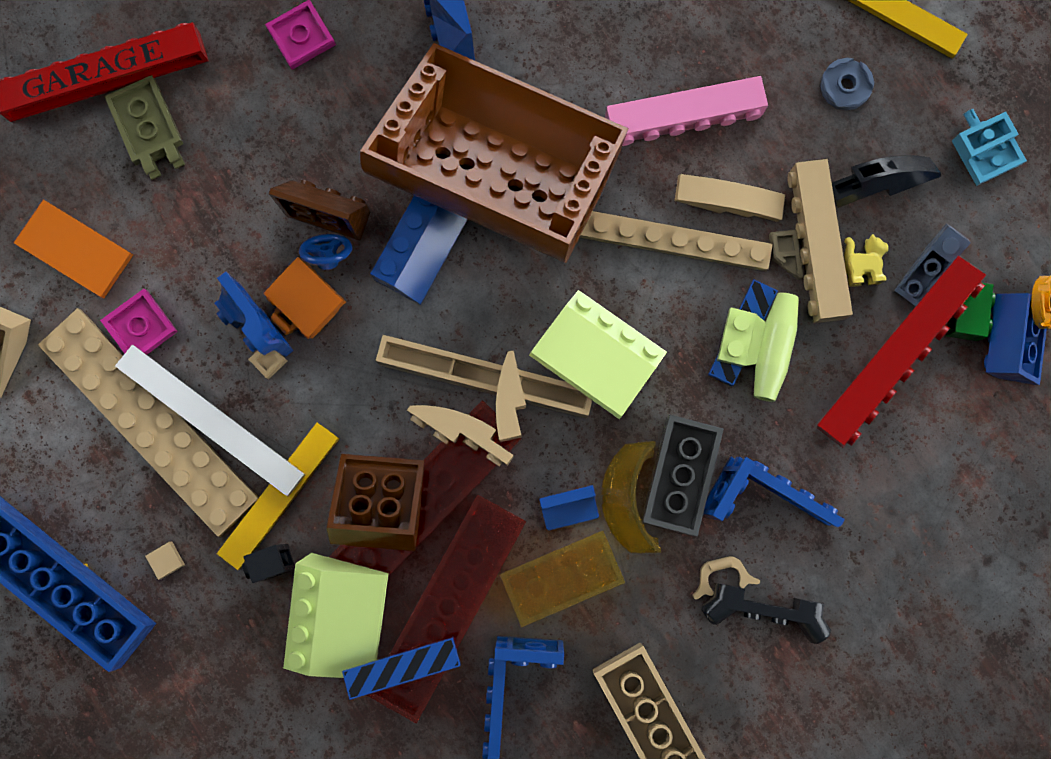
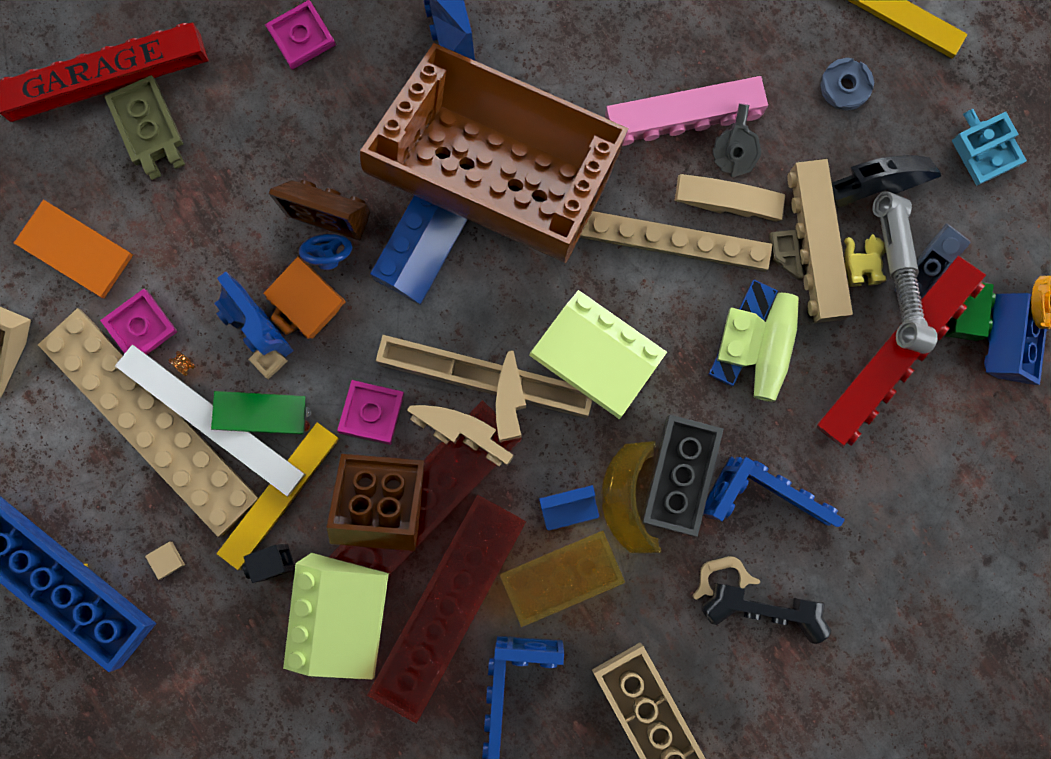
(182, 363): none -> clear orange bush
(259, 413): none -> green piece
(371, 412): none -> dark pink plate
(401, 668): tile -> none
(737, 148): none -> dark grey piece
(903, 268): none -> light grey piece

